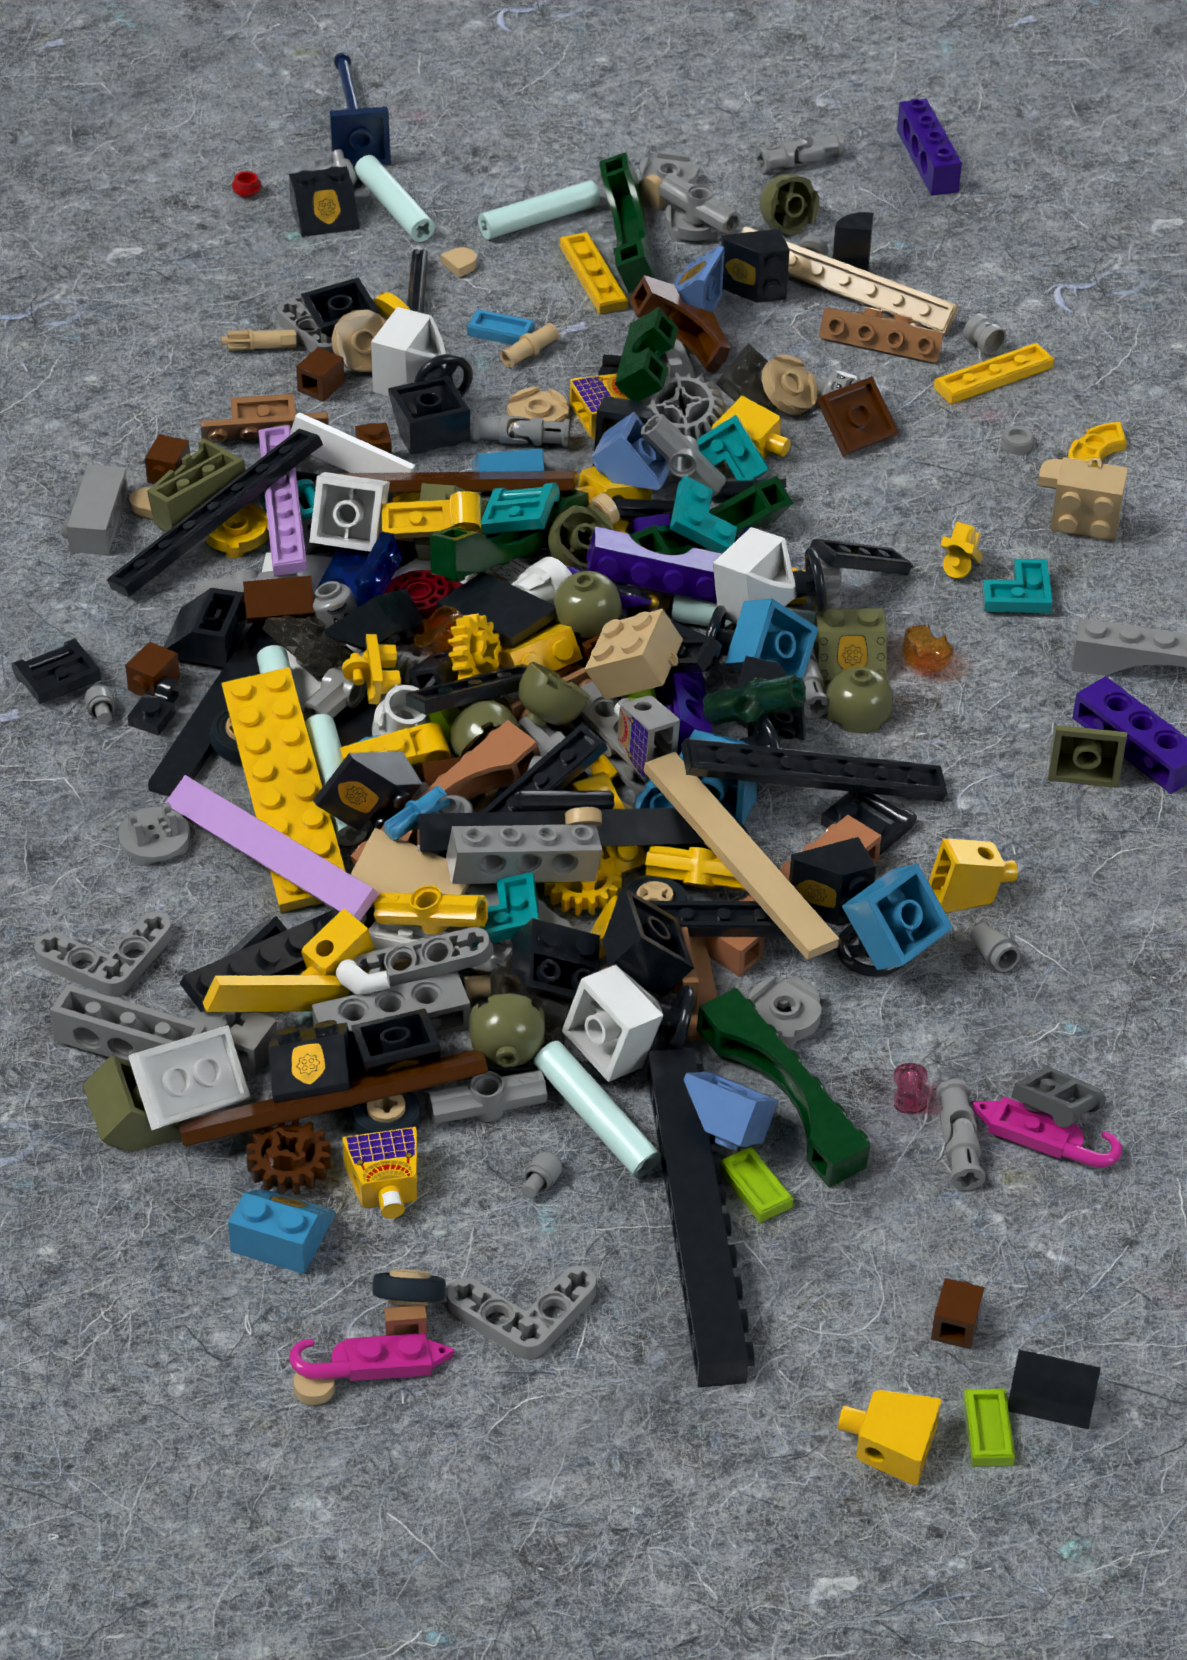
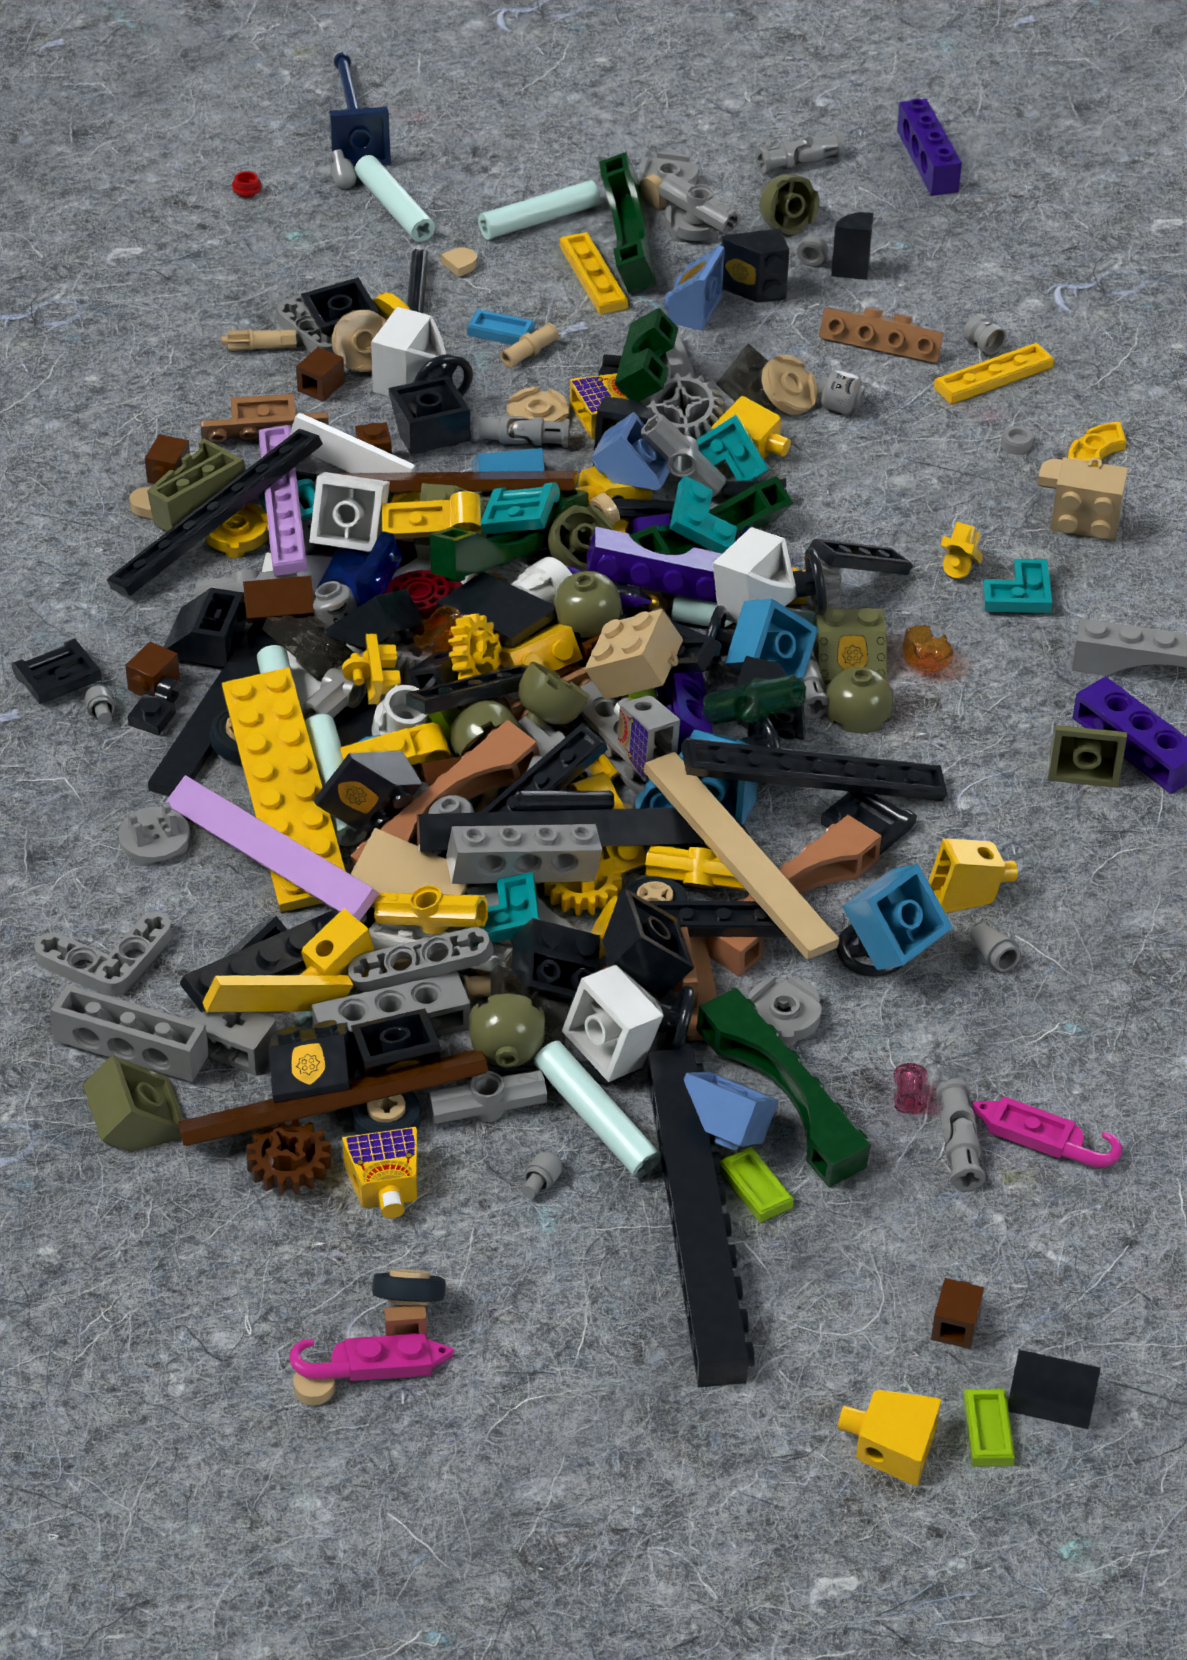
(96, 509): light grey brick -> none
(189, 1077): white tile -> none
(278, 1229): dark azure slope -> none
(323, 201): black slope -> none
(359, 981): white arm -> none
(407, 818): dark azure axle -> none
(529, 1322): light grey beam -> none
(584, 815): tan tile -> none
(696, 326): reddish brown arch -> none
(832, 877): black slope -> none
(857, 416): reddish brown tile -> none
(869, 288): tan tile -> none
(1050, 1089): dark grey plate -> none

